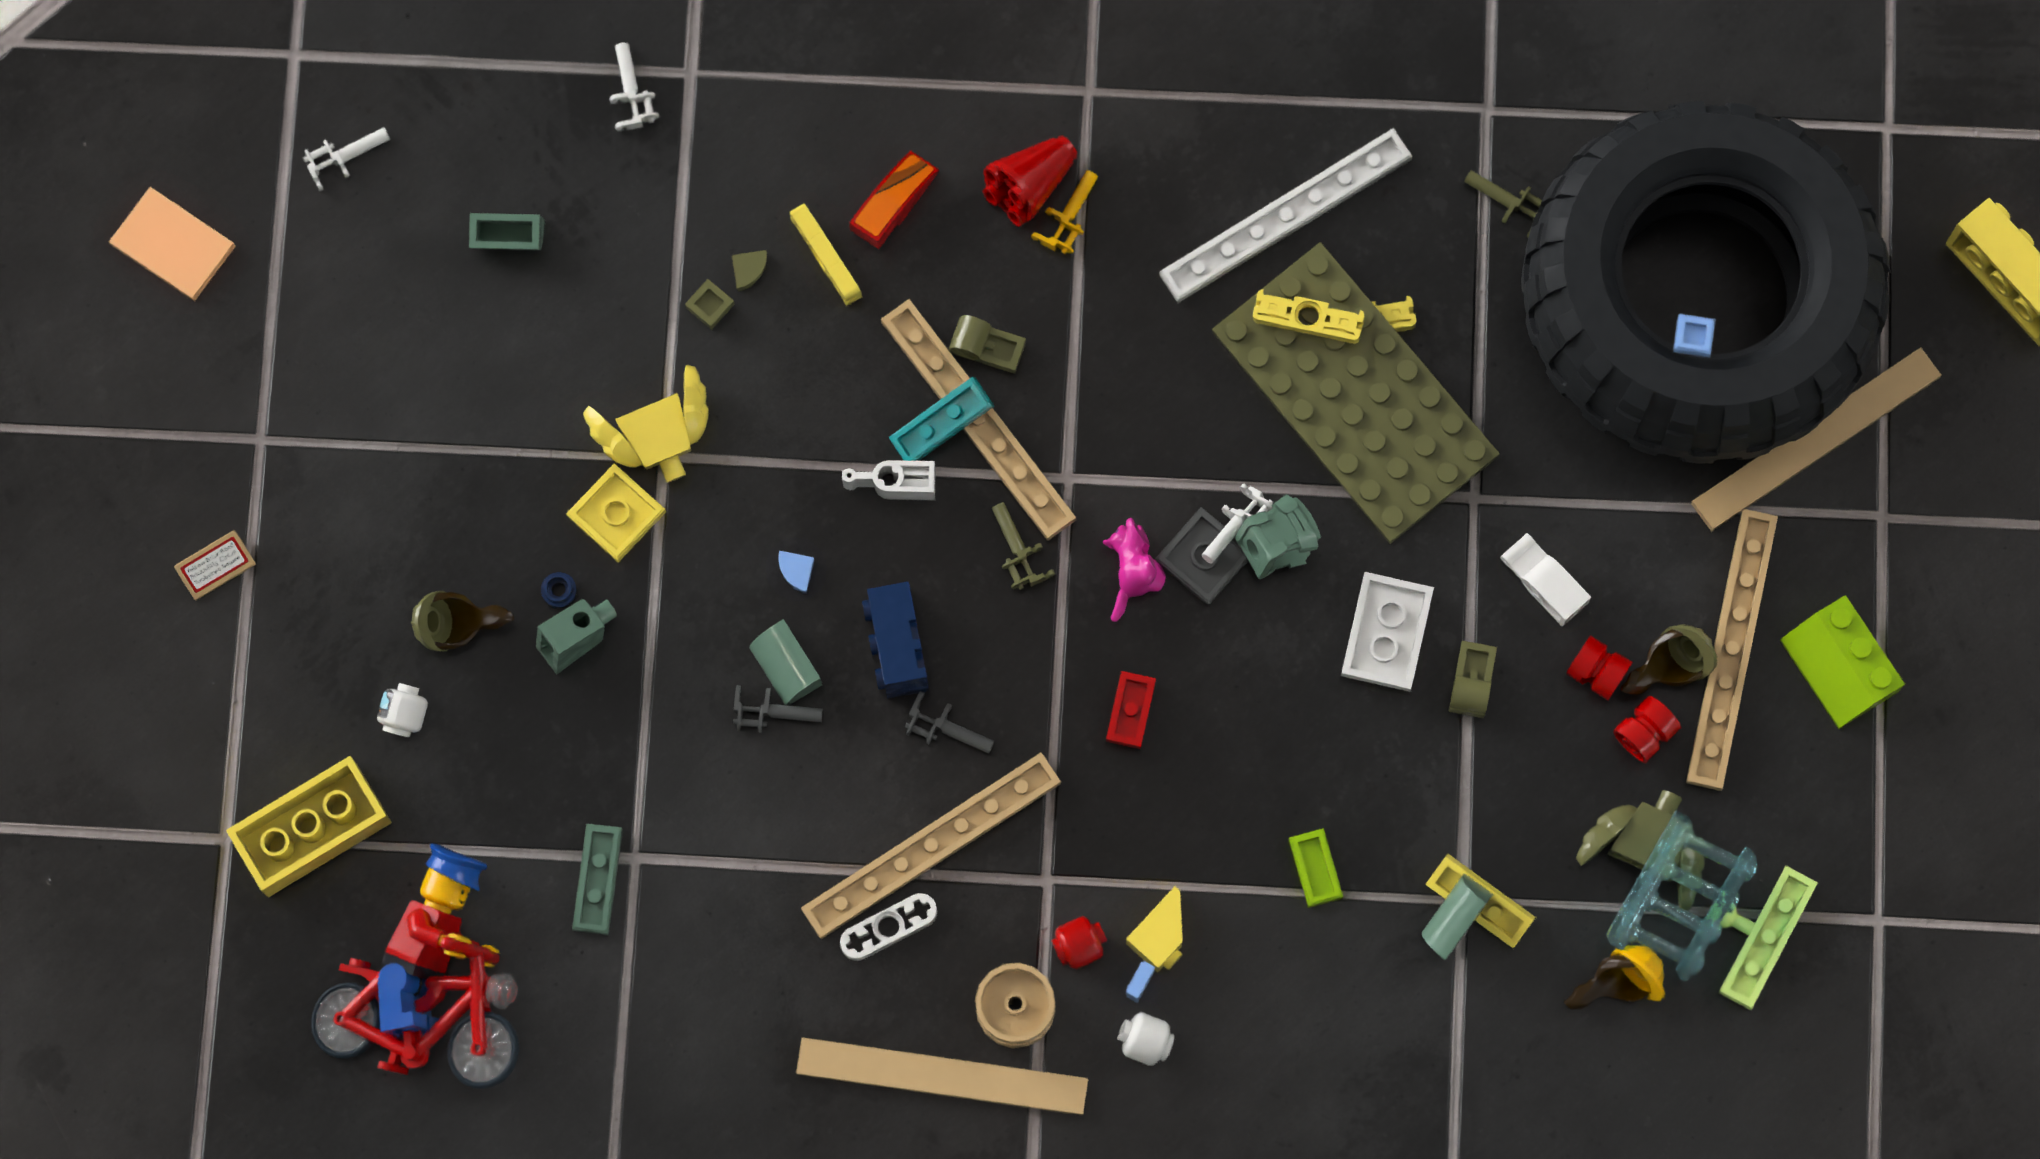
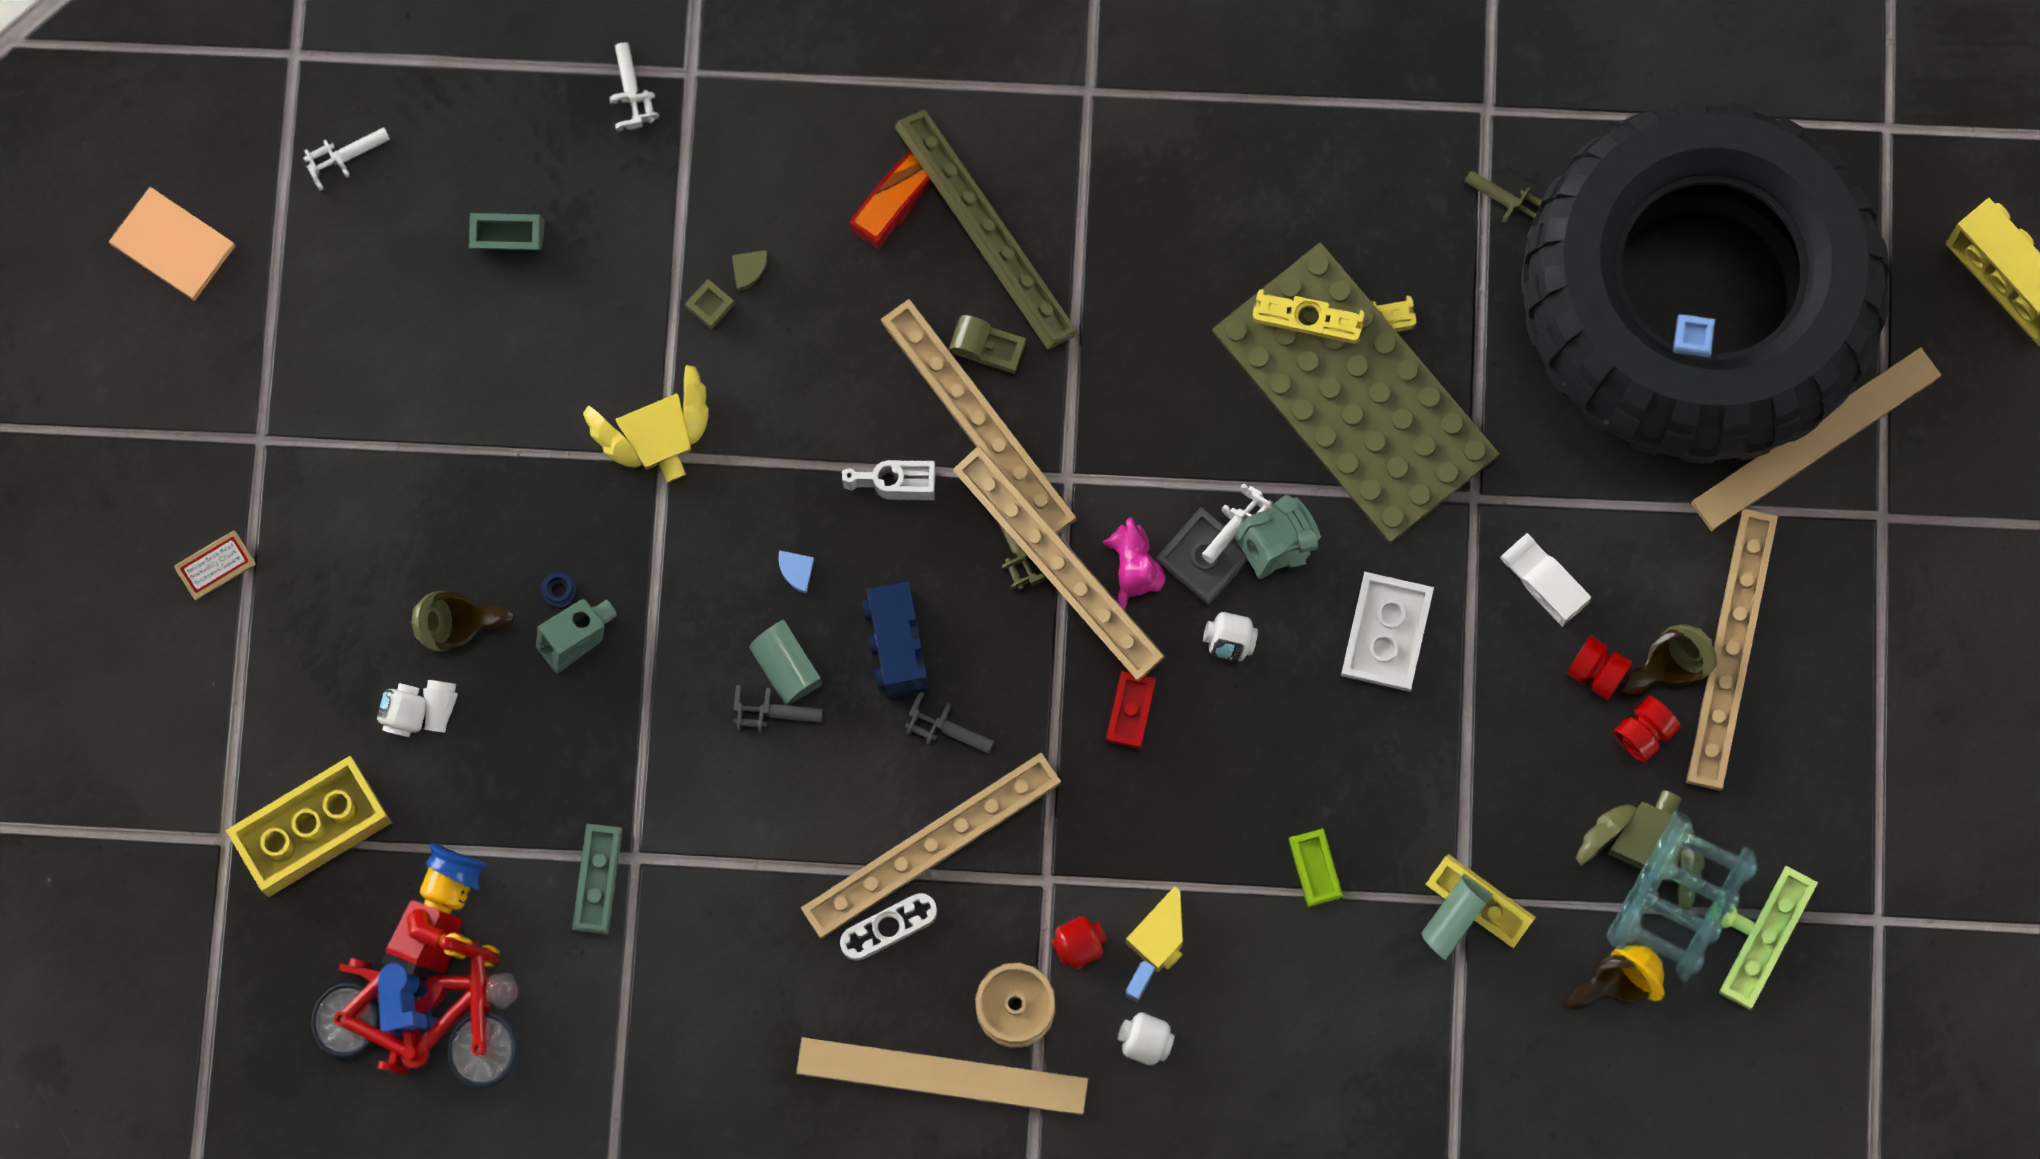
(439, 704): none -> white cone
(616, 512): light yellow tile -> none
(825, 254): light yellow piece -> none
(941, 421): teal tile -> none
(986, 229): none -> olive tile
(1028, 178): red cone -> none
(1059, 563): none -> tan plate
(1068, 215): yellow piece -> none
(1230, 636): none -> white head
(1285, 215): white tile -> none
(1473, 679): olive plate -> none
(1842, 662): lime slope -> none

